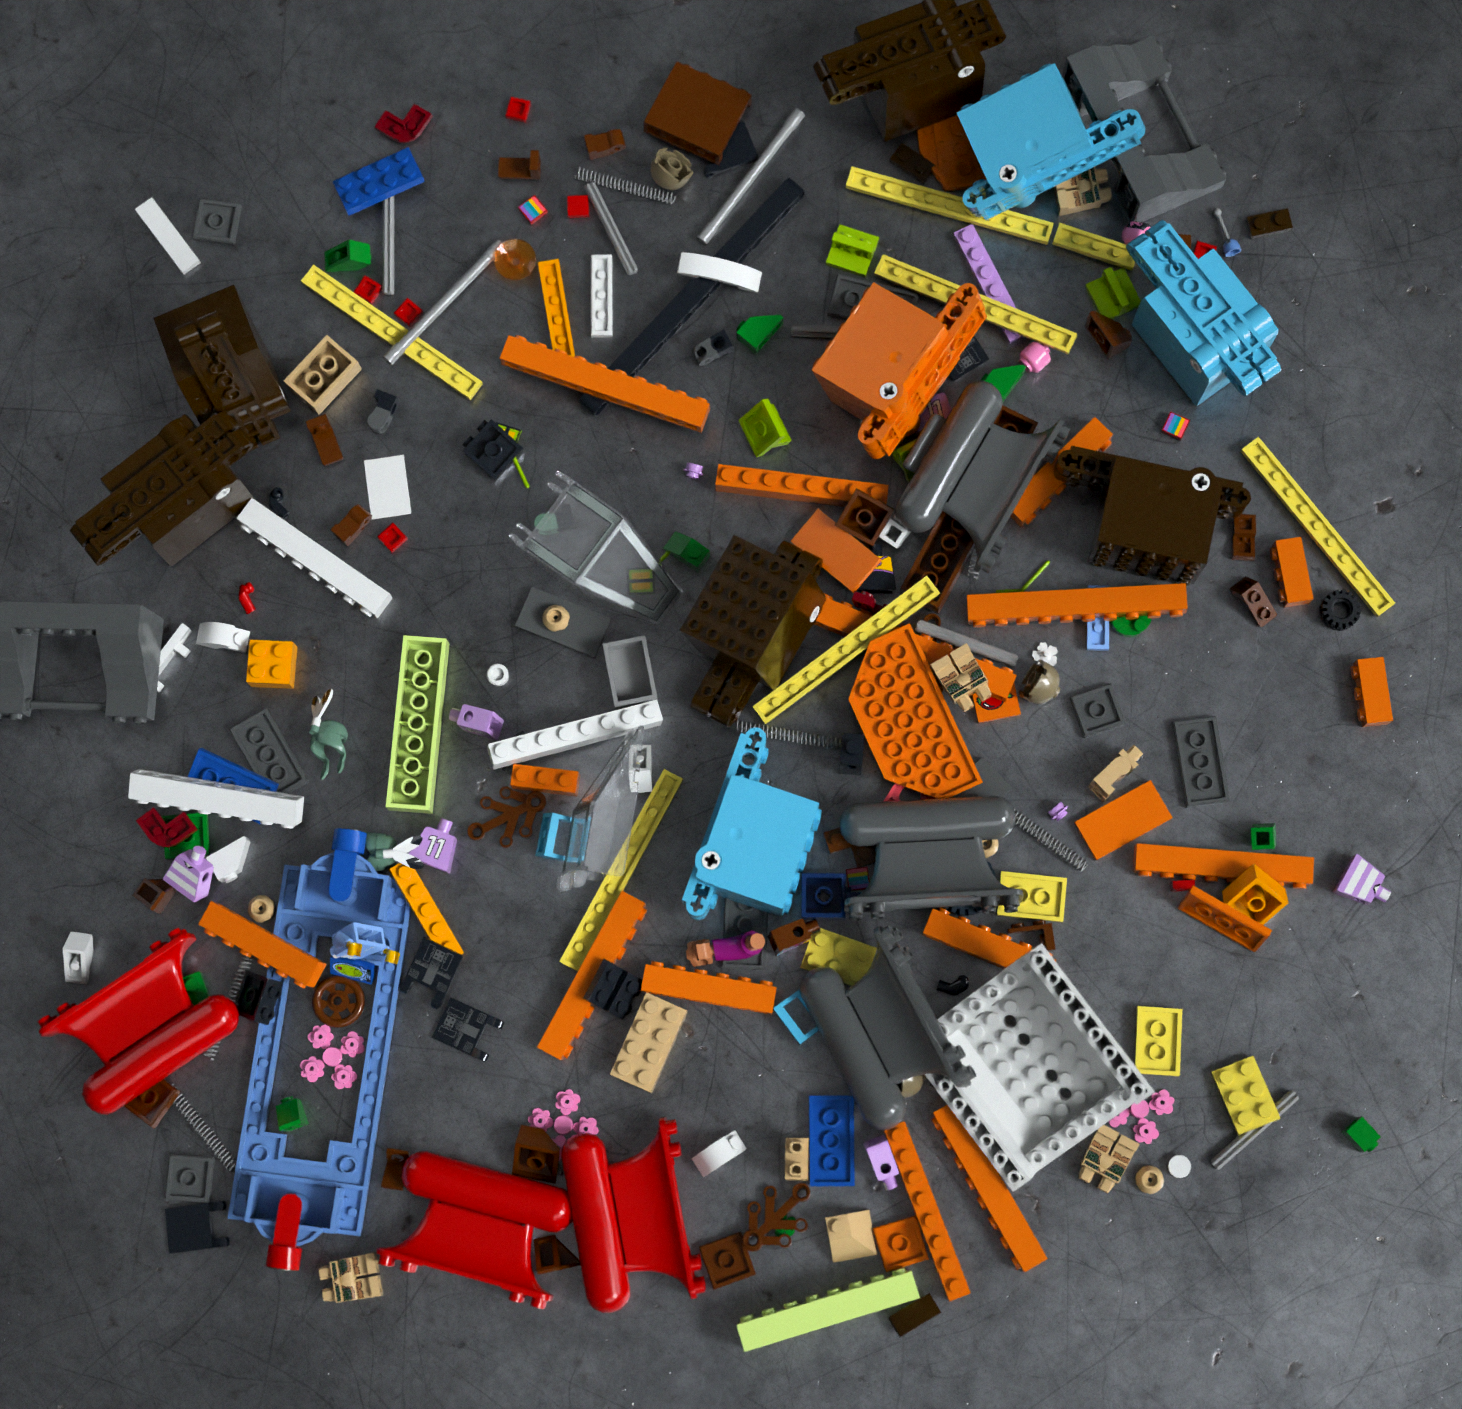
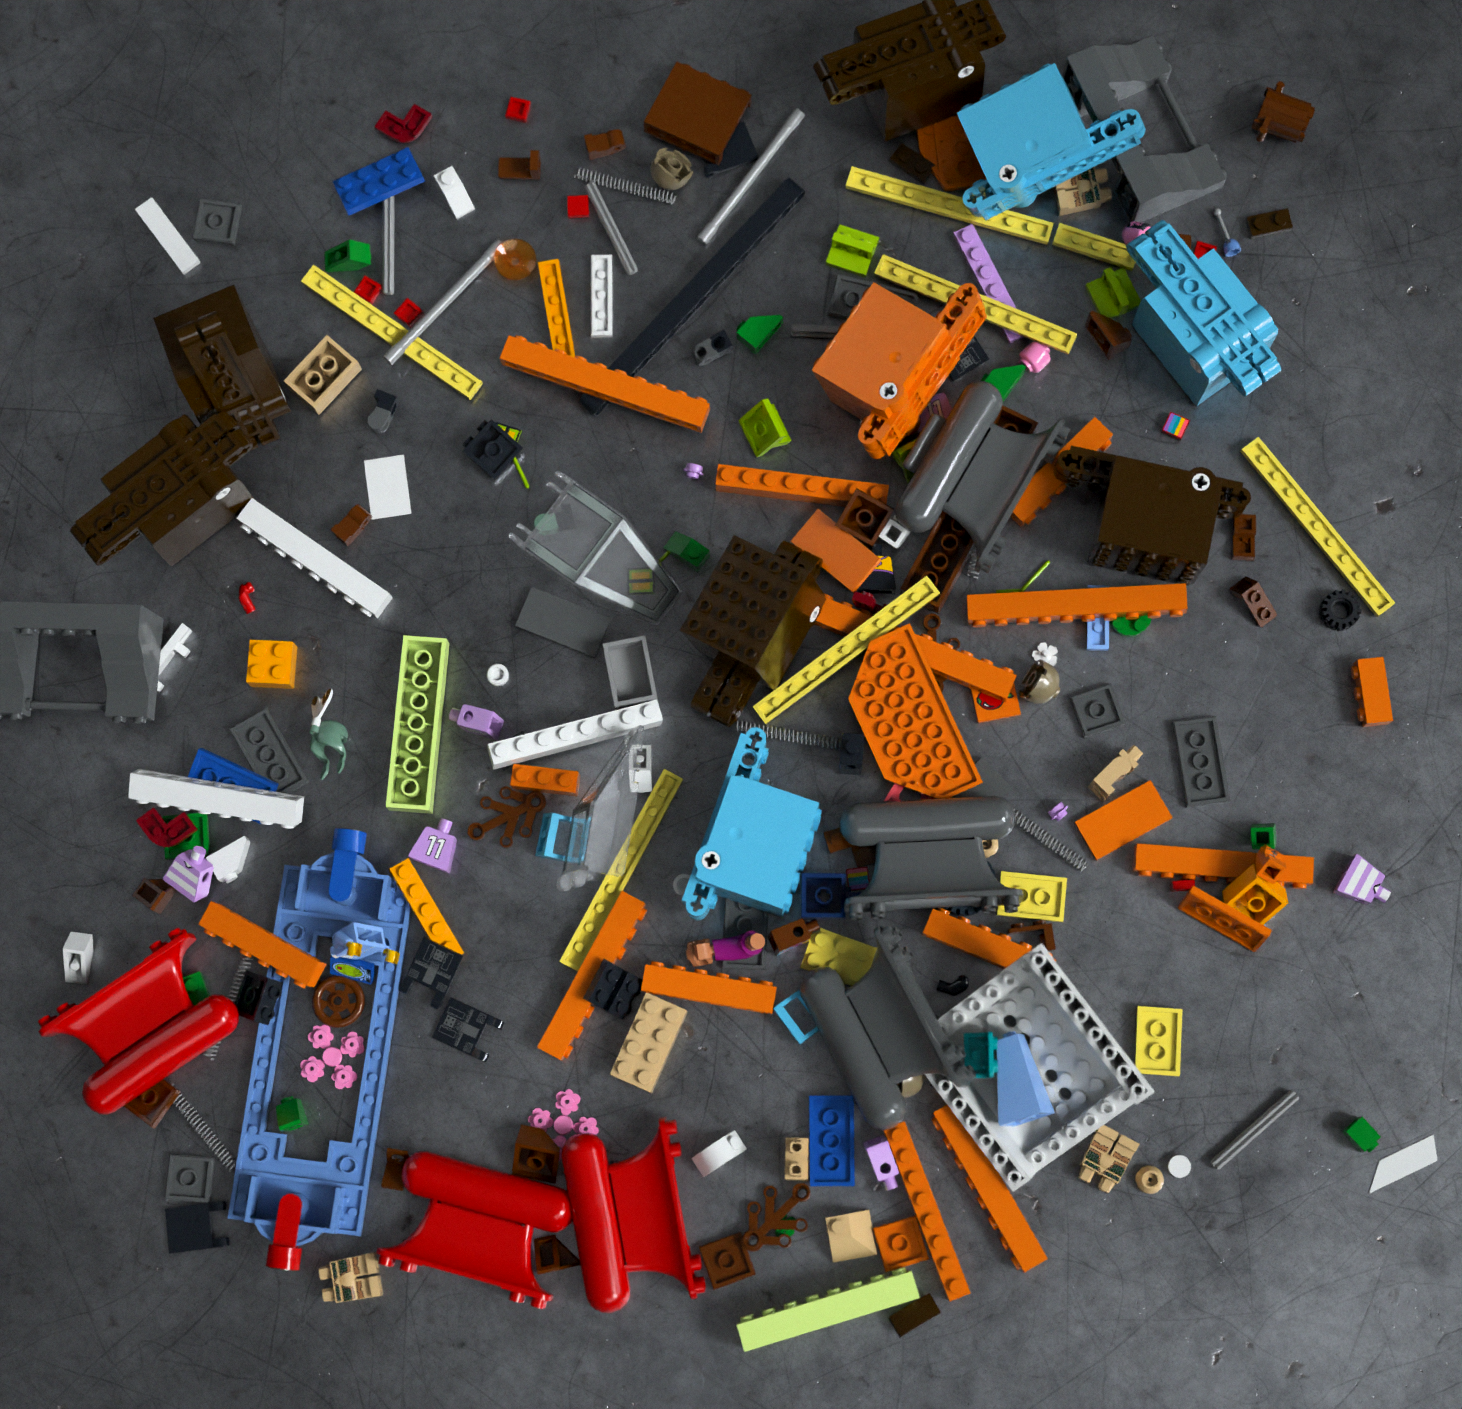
(222, 635): white brick -> none
(267, 911): tan plate -> none
(276, 502): black arm -> none
(325, 439): reddish brown bracket -> none
(386, 851): hair -> none
(392, 537): red tile -> none
(454, 192): none -> white slope
(532, 209): tile -> none
(558, 624): tan plate -> none
(680, 883): none -> white tile
(719, 270): white slope -> none
(959, 640): light grey axle -> none
(965, 684): tan hips -> none
(979, 1053): none -> teal bracket
(1020, 1086): none -> light blue slope
(1140, 1111): bright pink plant -> none
(1245, 1095): light yellow plate -> none
(1269, 861): none -> orange leg
(1282, 115): none -> reddish brown container
(1291, 572): orange brick -> none
(1404, 1162): none -> white sticker

